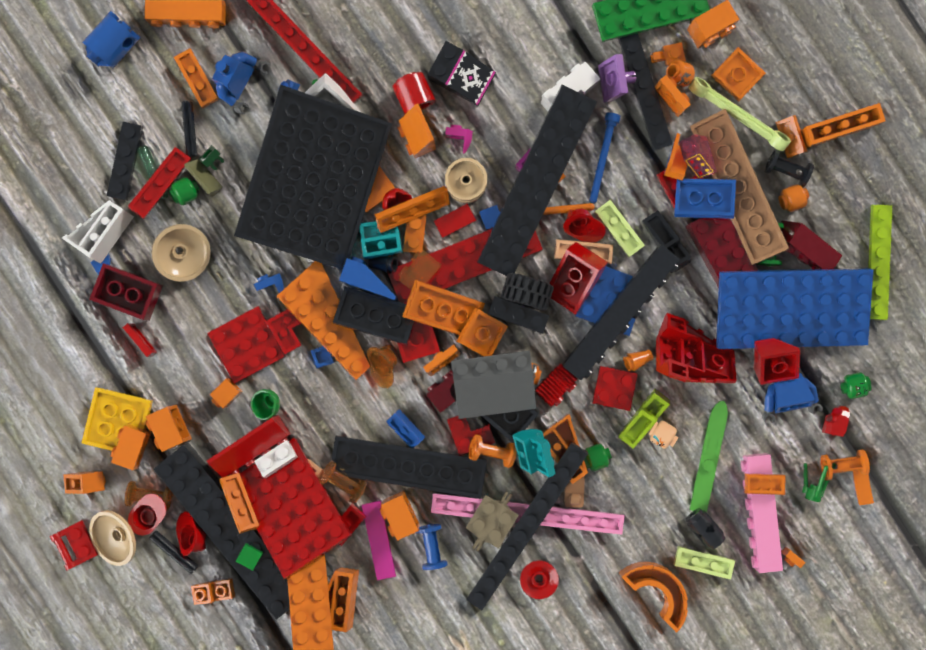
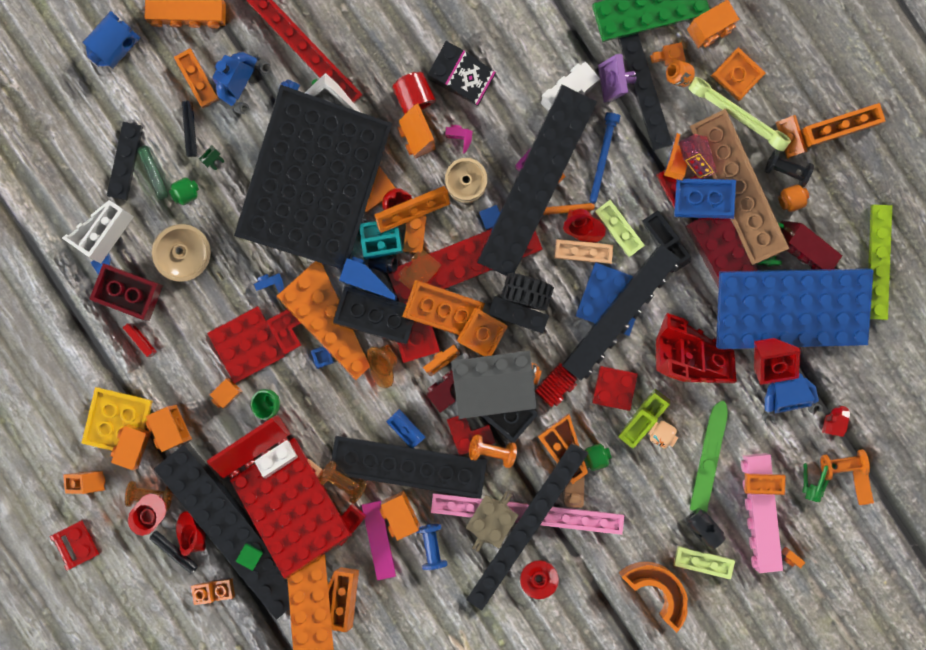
(112, 537): tan dish -> none
(159, 183): red plate -> none
(203, 177): olive slope -> none
(239, 503): orange plate -> none
(454, 220): red tile -> none
(534, 452): teal brick -> none
(576, 277): red slope -> none
(637, 359): orange cone -> none
(672, 96): orange plate -> none
(856, 385): green head -> none

